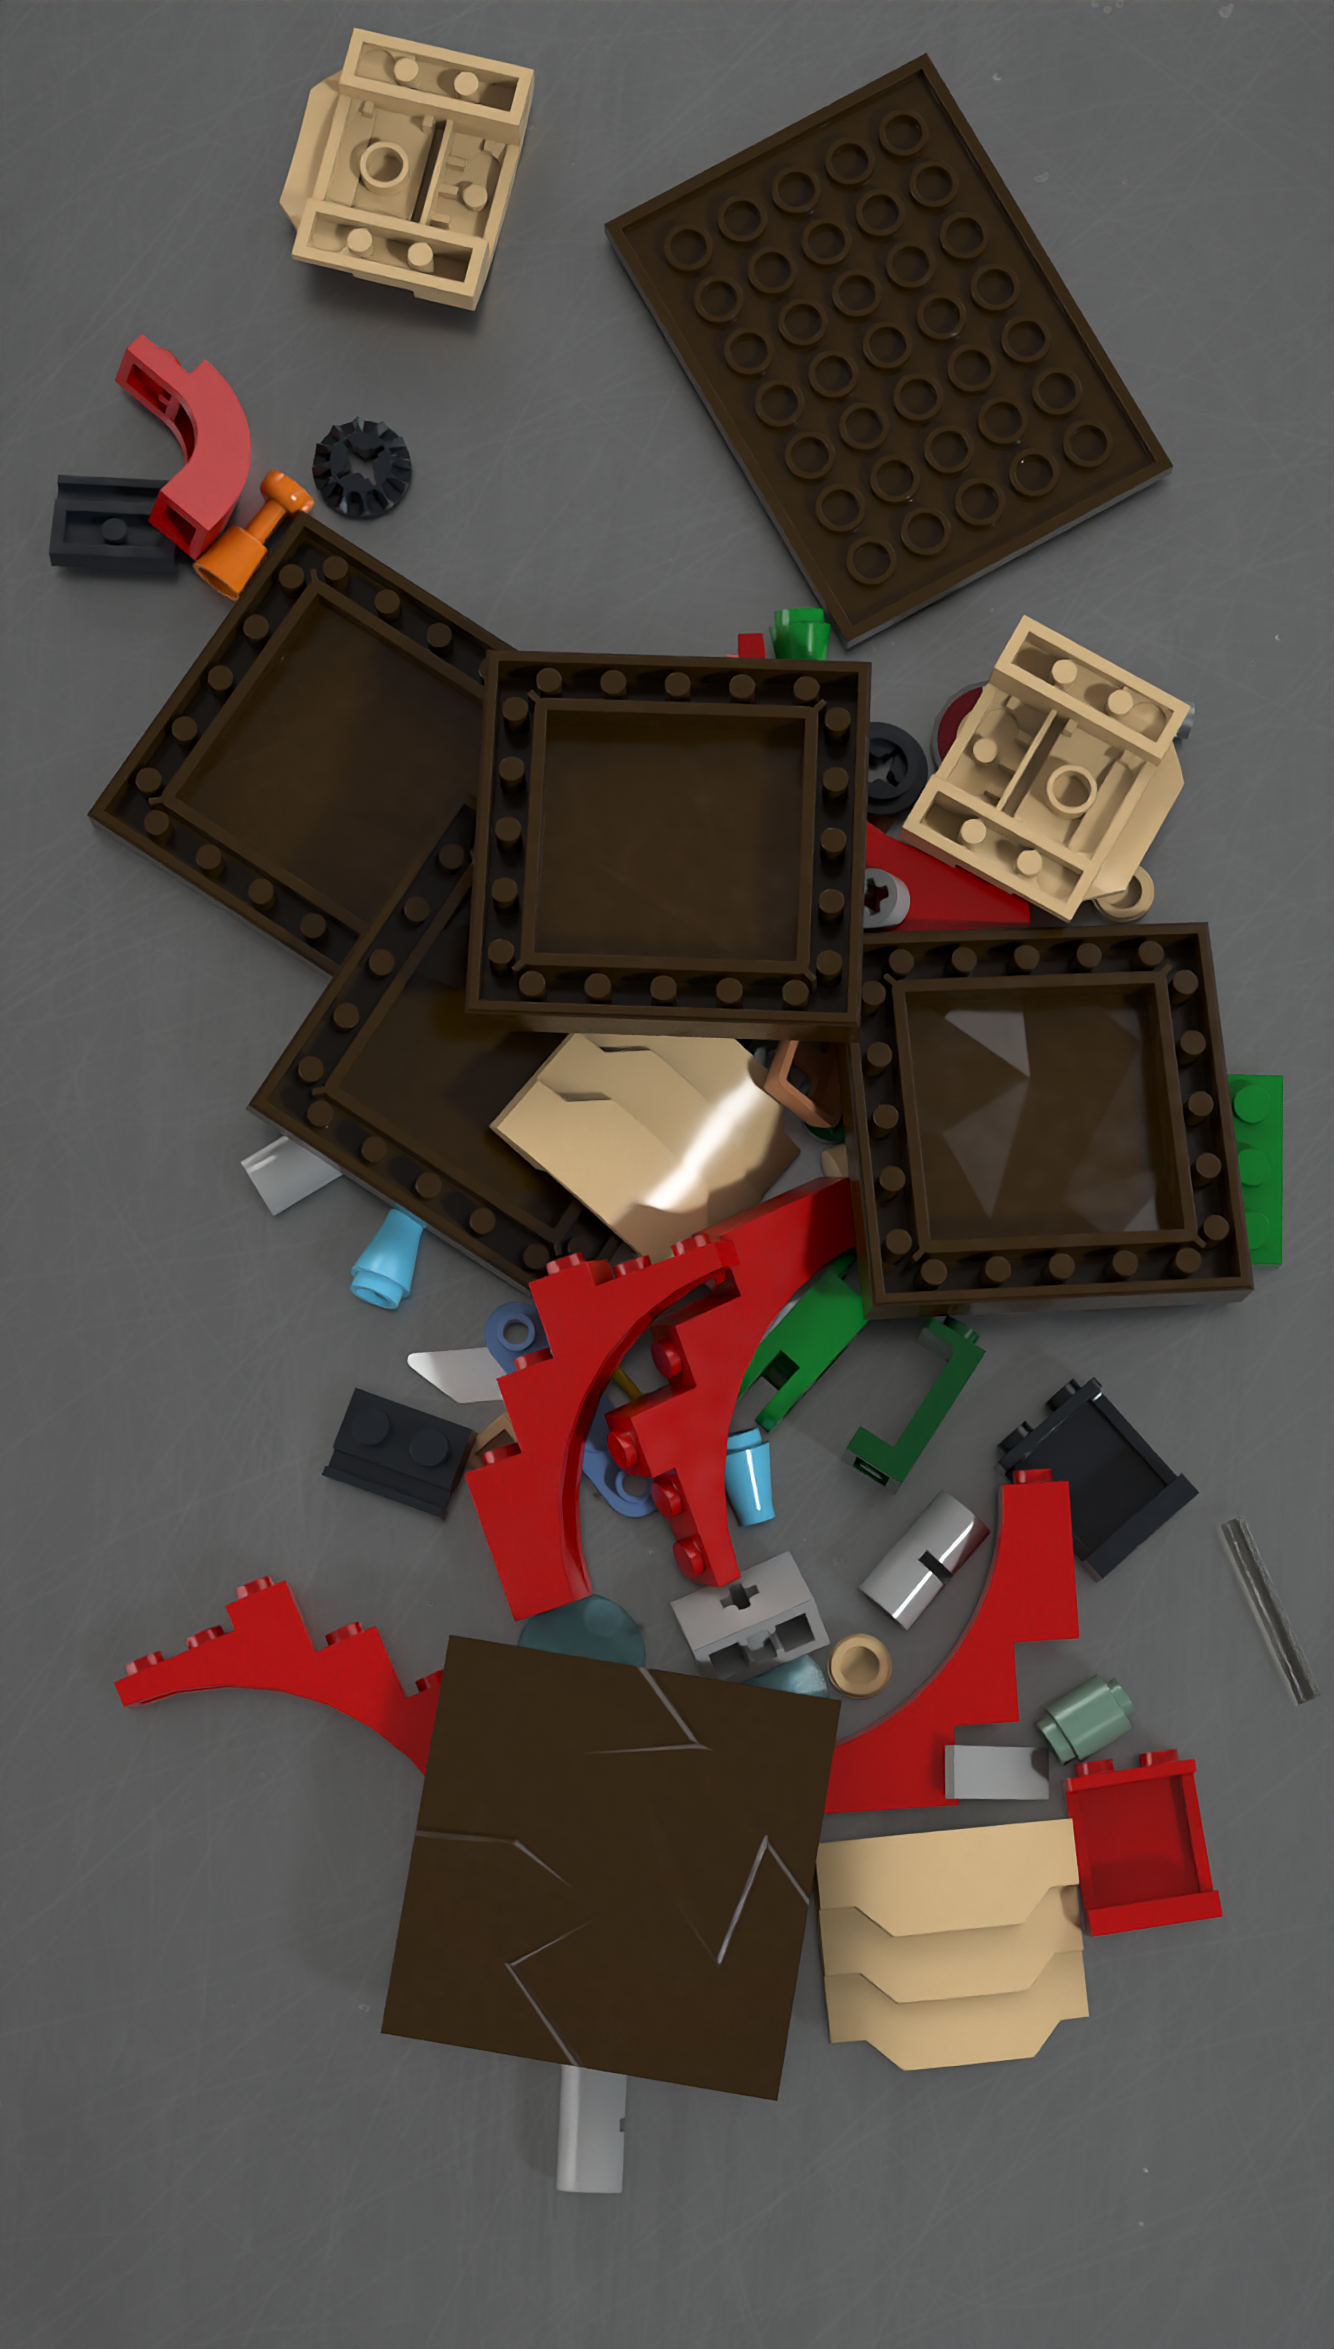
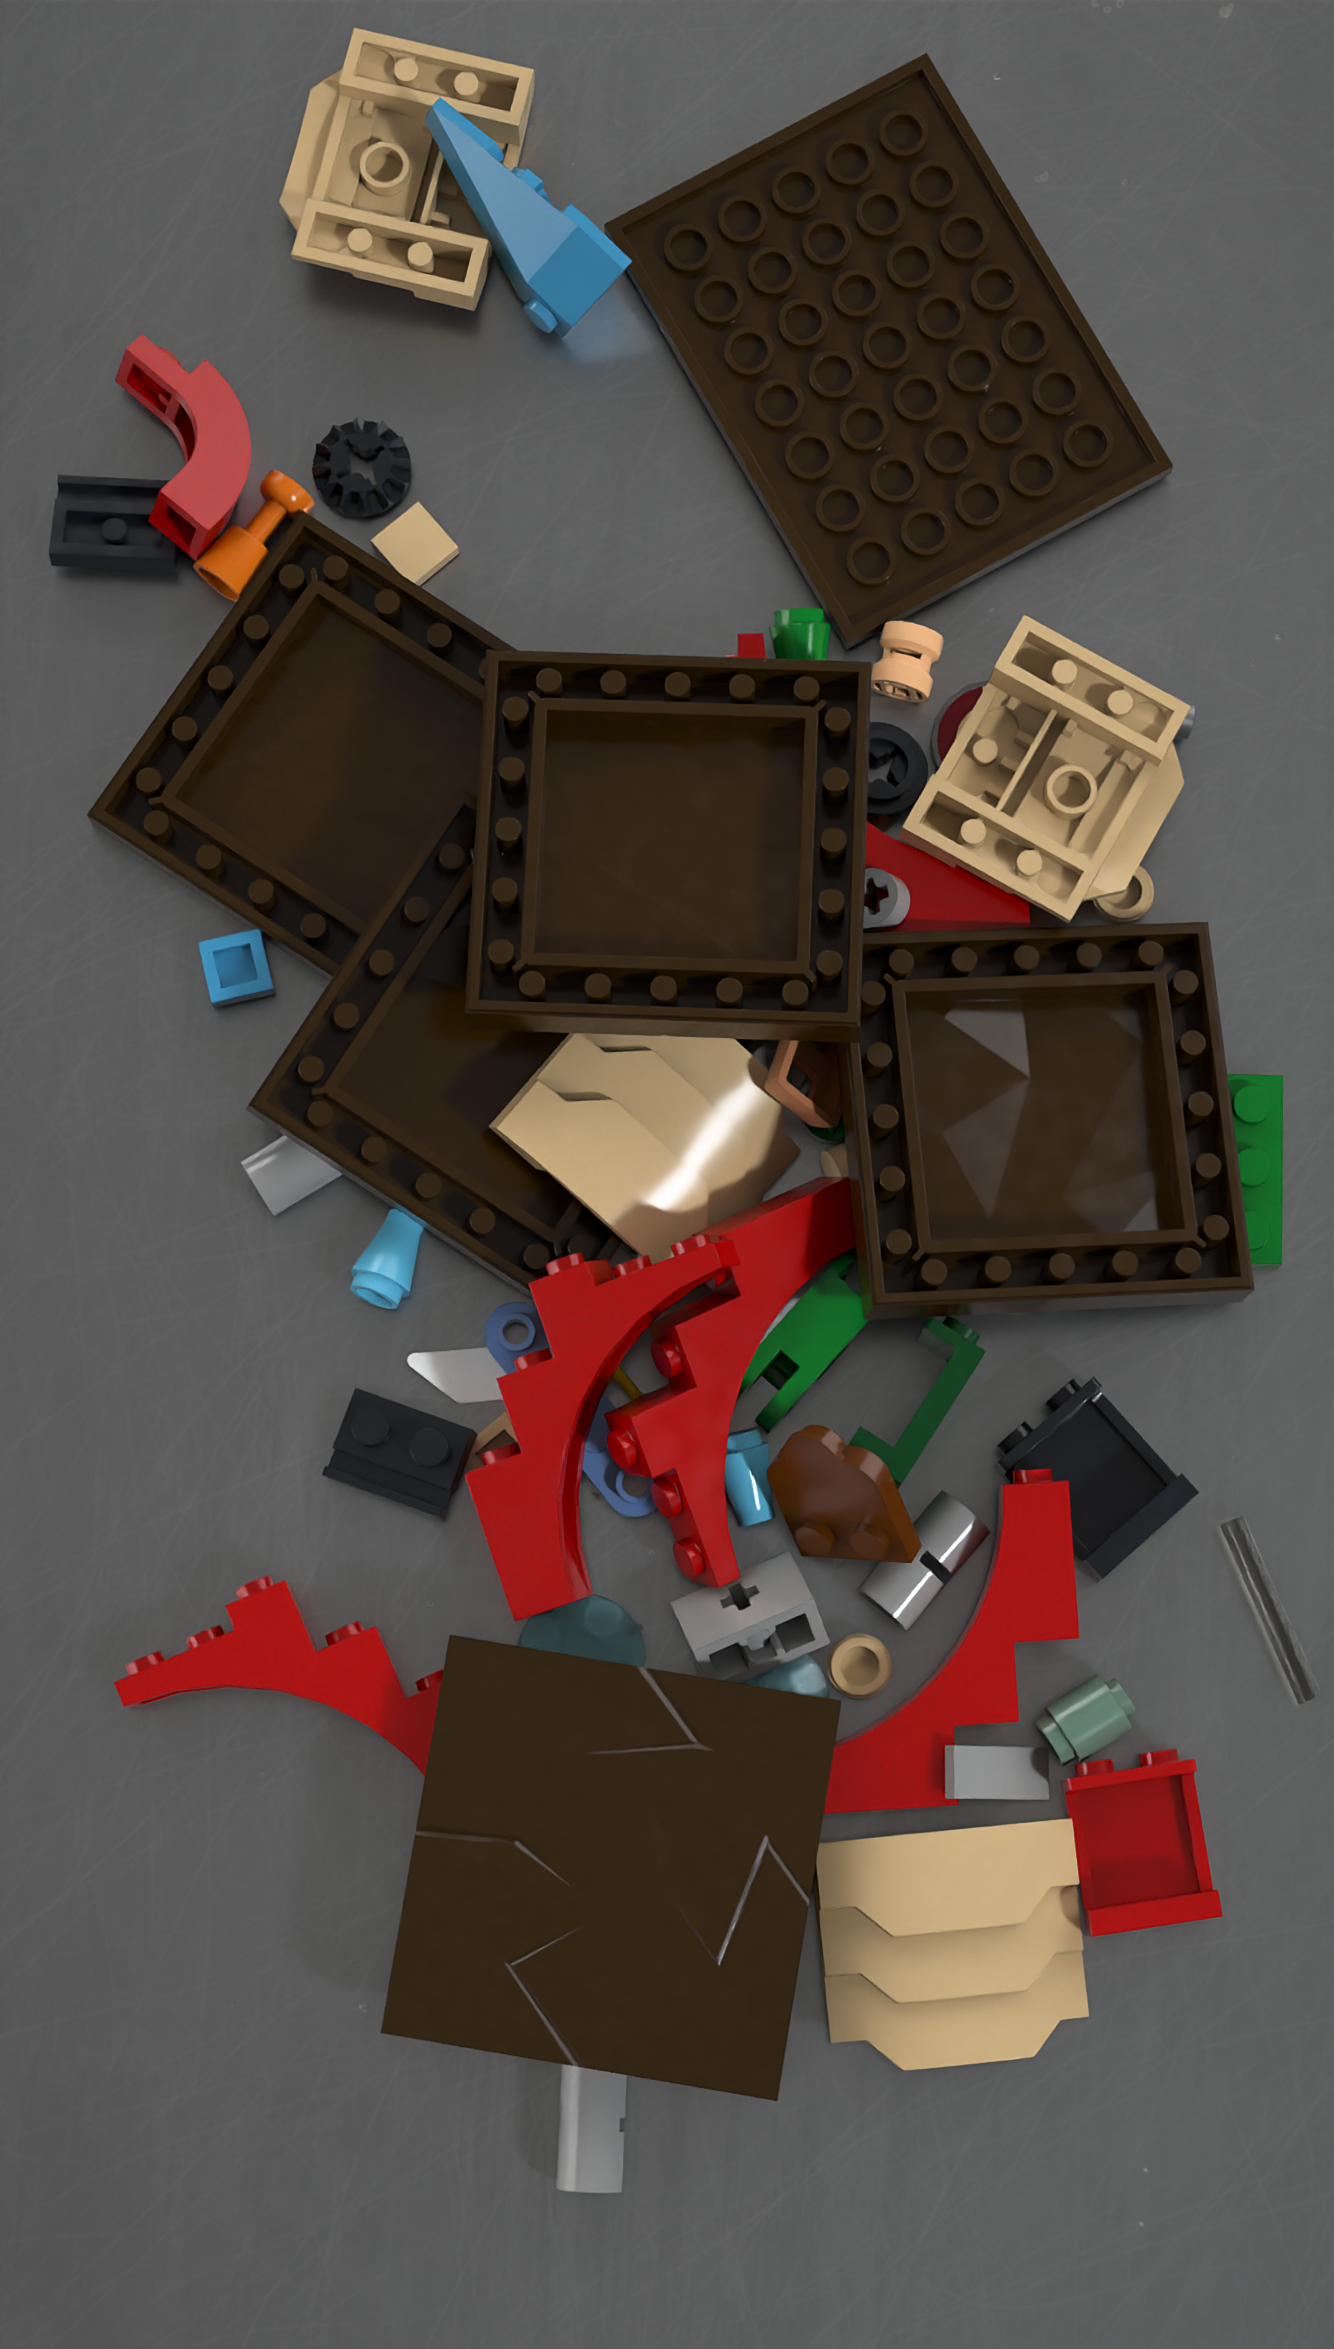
(236, 967): none -> dark azure plate
(415, 545): none -> tan tile
(550, 256): none -> dark azure wedge
(840, 1500): none -> reddish brown plate
(906, 661): none -> light nougat wheel

